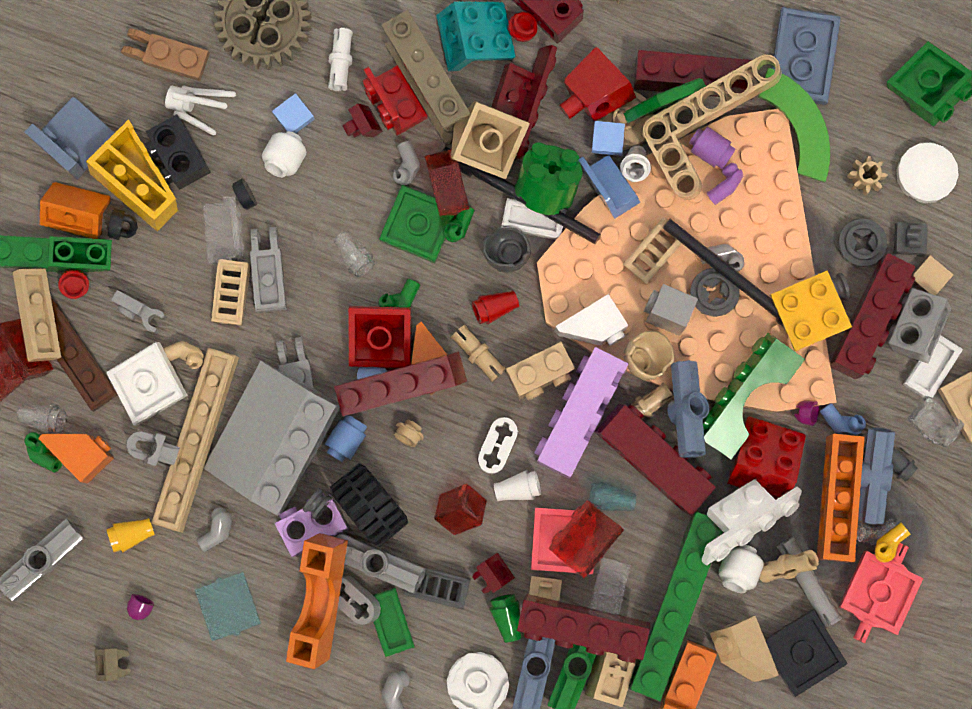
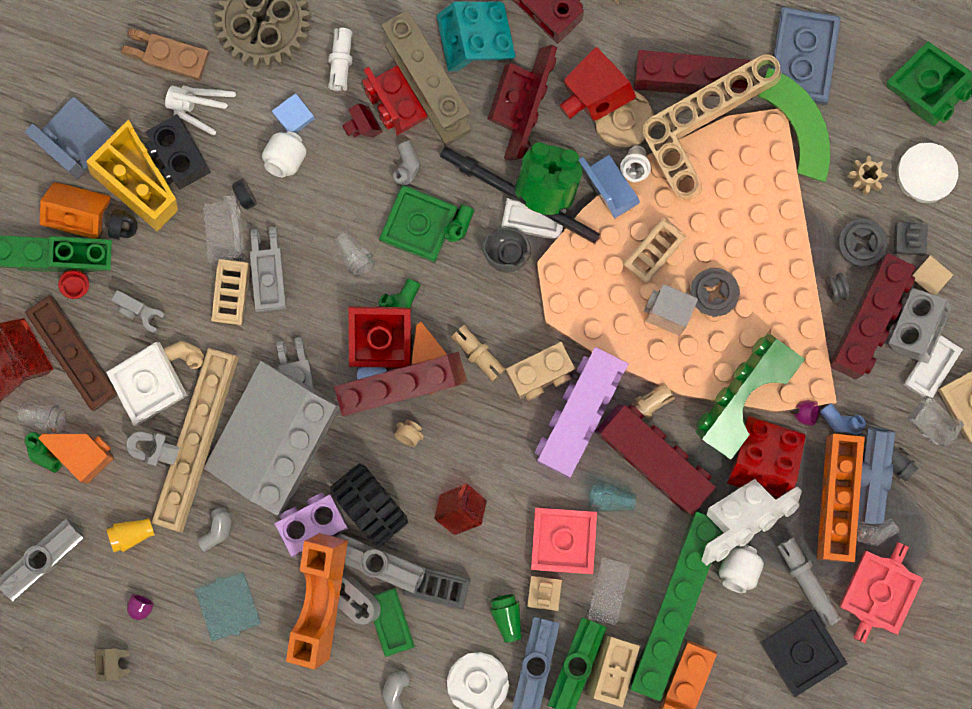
(36, 315): tan plate -> none
(317, 503): dark grey bush -> none
(345, 438): medium blue brick -> none
(446, 183): clear red slope -> none
(488, 139): tan slope -> none
(490, 443): white beam -> none
(494, 306): red cone -> none
(494, 572): dark red tile -> none
(518, 487): white cone -> none
(522, 26): red plate -> none
(583, 627): dark red brick -> none
(585, 539): clear red bracket -> none
(595, 324): white slope -> none
(608, 138): light blue tile -> none
(649, 355): tan hair -> none
(663, 100): green tile -> none
(688, 409): sand blue piece -> none
(711, 147): medium lavender brick -> none
(722, 267): black bar -> none
(727, 186): medium lavender arm -> none
(729, 255): light grey arm -> none
(745, 649): tan slope -> none
(789, 565): tan pin -> none
(811, 310): yellow hinge -> none
(888, 543): yellow arm -> none

